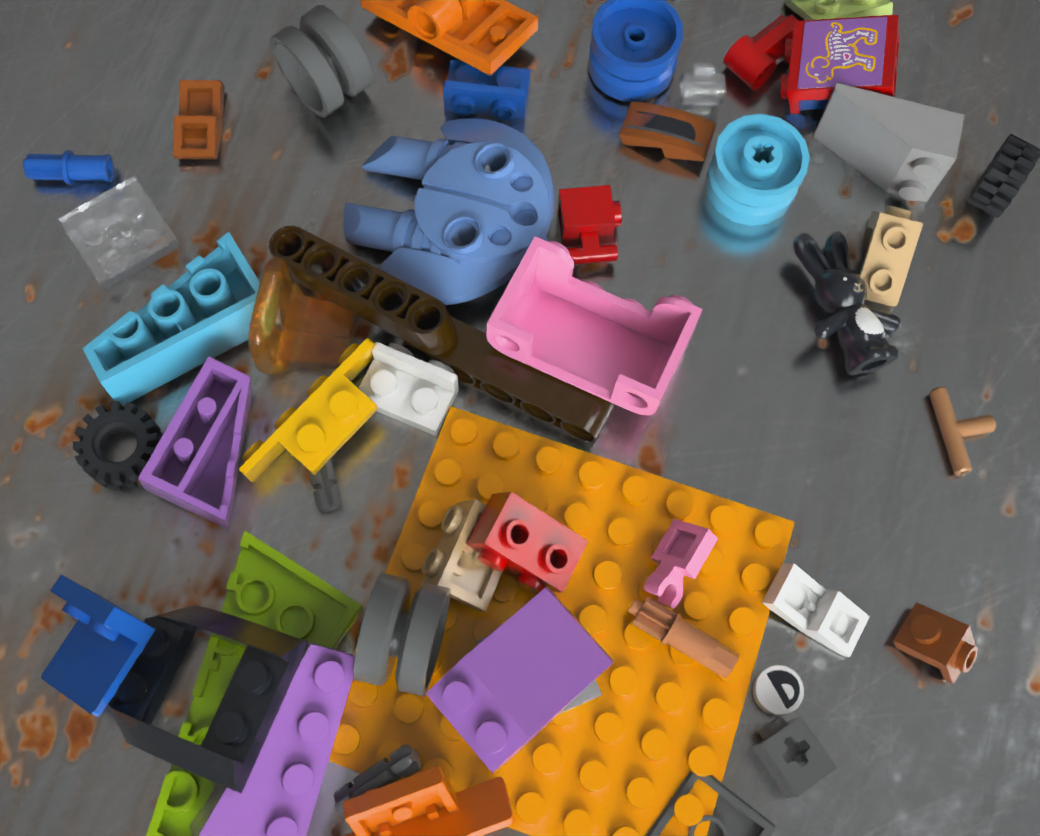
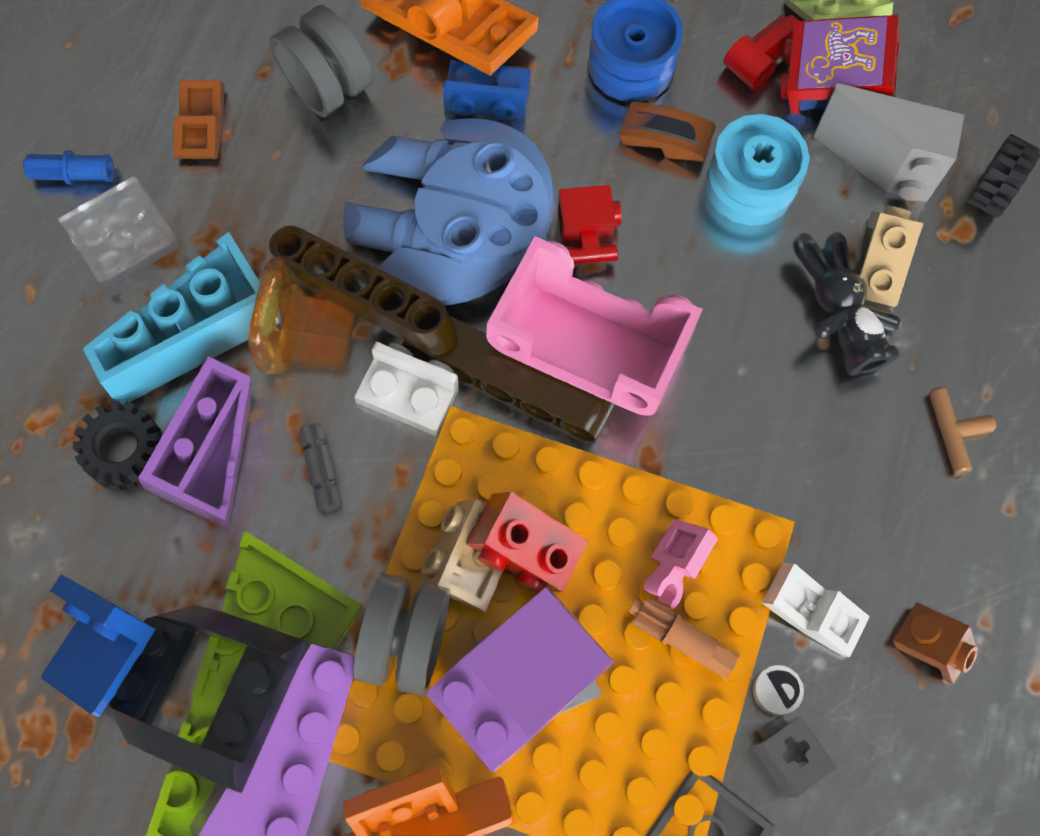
(321, 422): yellow bracket -> none
(402, 764): dark grey axle -> none
(702, 89): clear gear -> none

